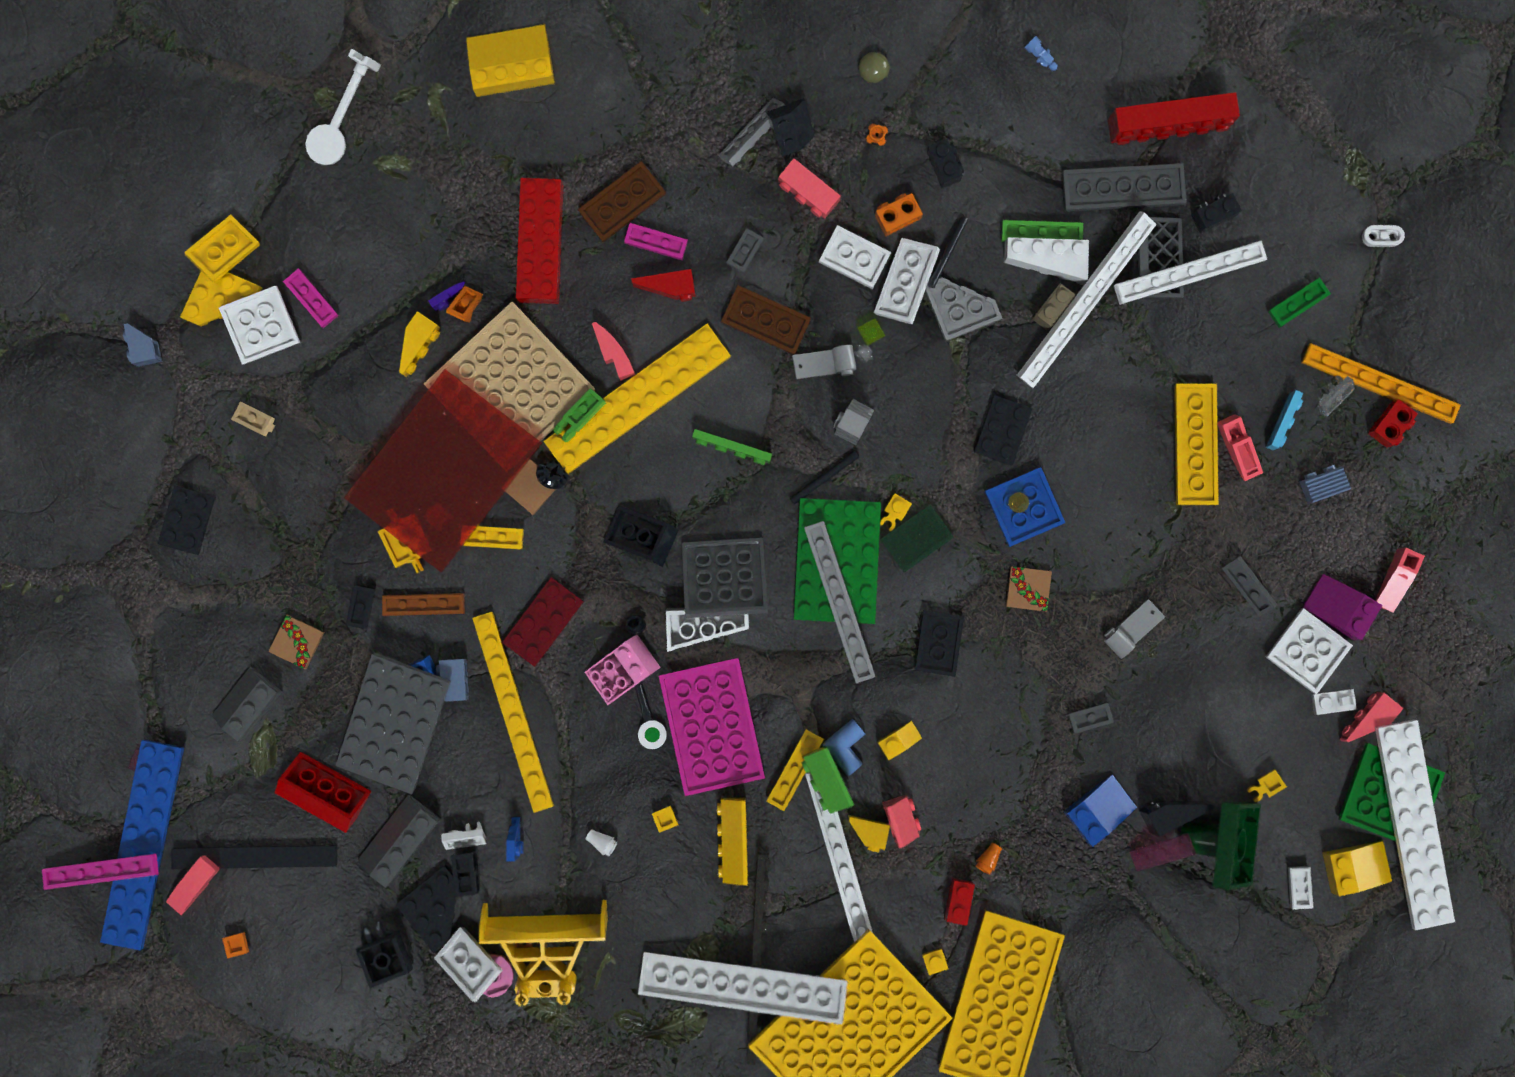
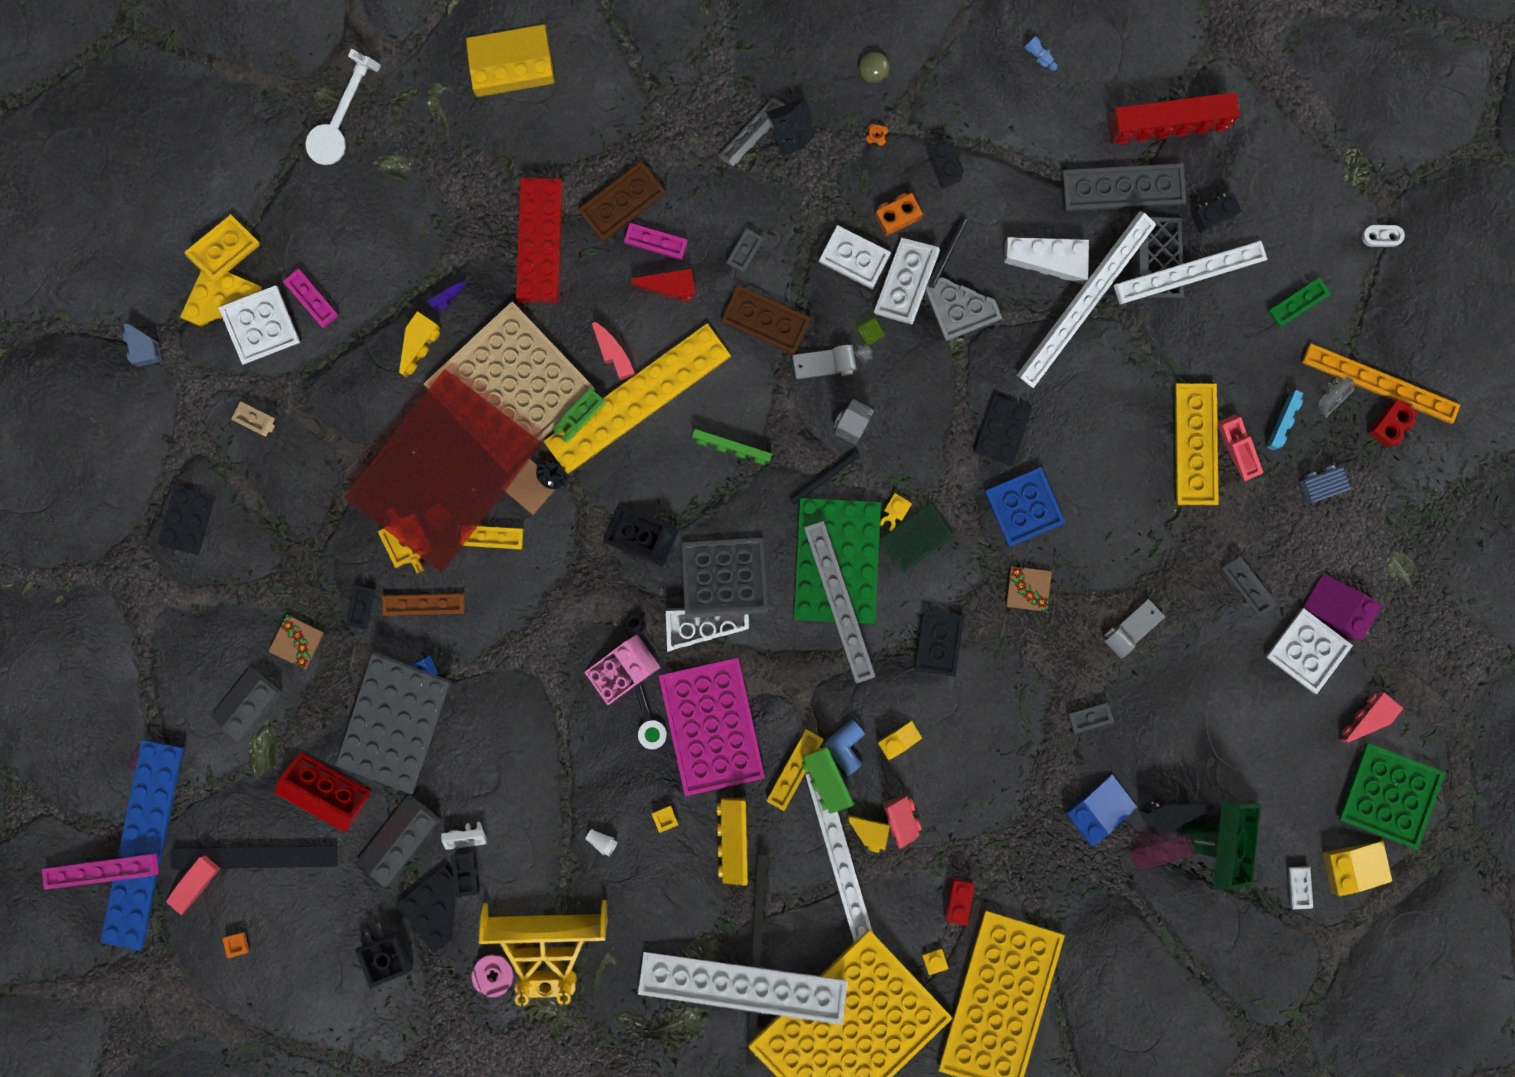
(457, 673): sand blue brick -> none
(464, 304): orange slope -> none
(468, 964): white plate -> none
(513, 712): yellow plate -> none
(514, 846): blue wing -> none
(543, 622): dark red plate -> none
(808, 189): coral brick -> none
(988, 860): orange cone -> none
(1018, 502): clear yellow plate -> none
(1041, 229): bright green plate -> none
(1054, 307): dark tan brick -> none
(1269, 783): yellow plate -> none
(1333, 701): white plate -> none
(1399, 578): coral slope -> none
(1414, 824): white plate -> none

